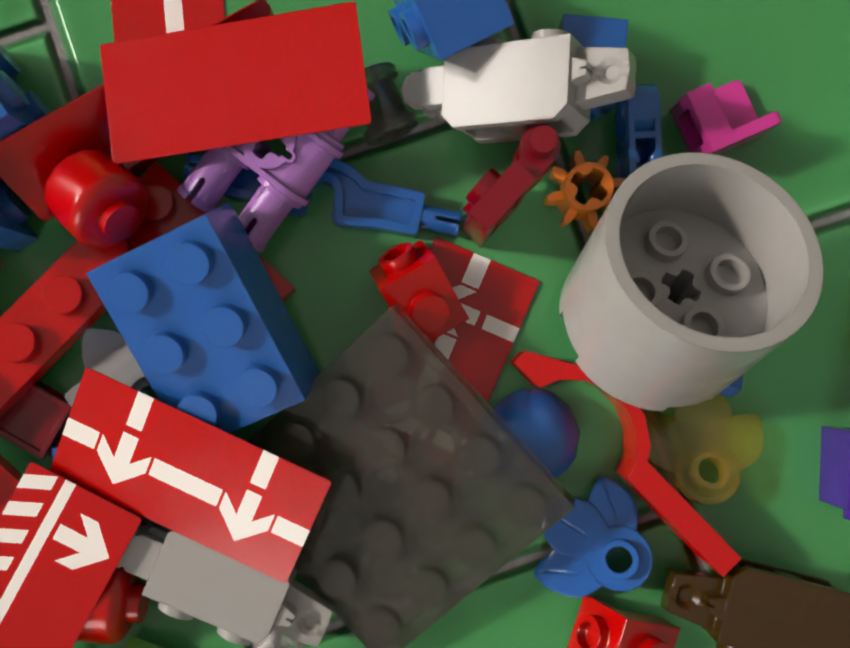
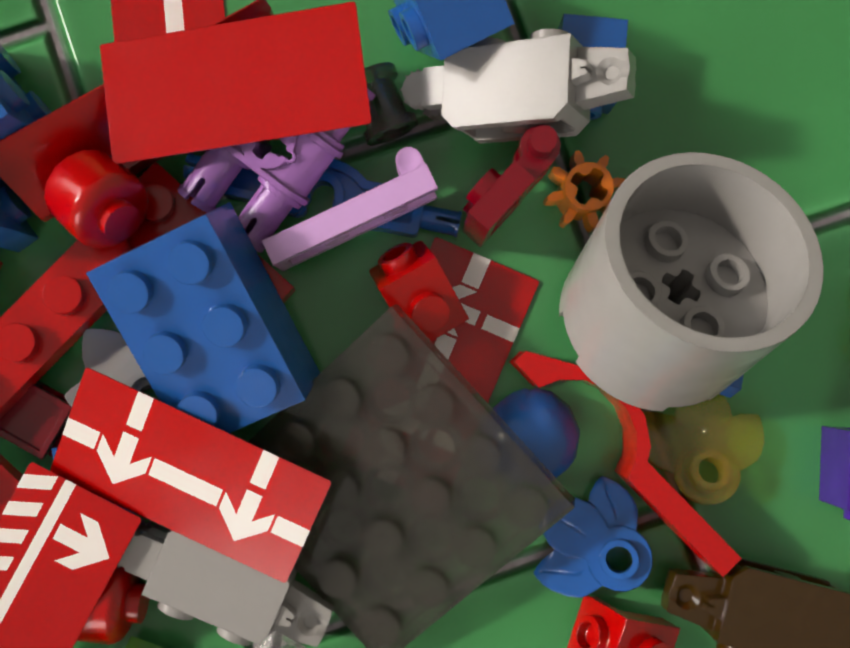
(357, 215): none -> lavender hinge
(638, 130): blue piece -> none
(719, 118): dark pink panel -> none

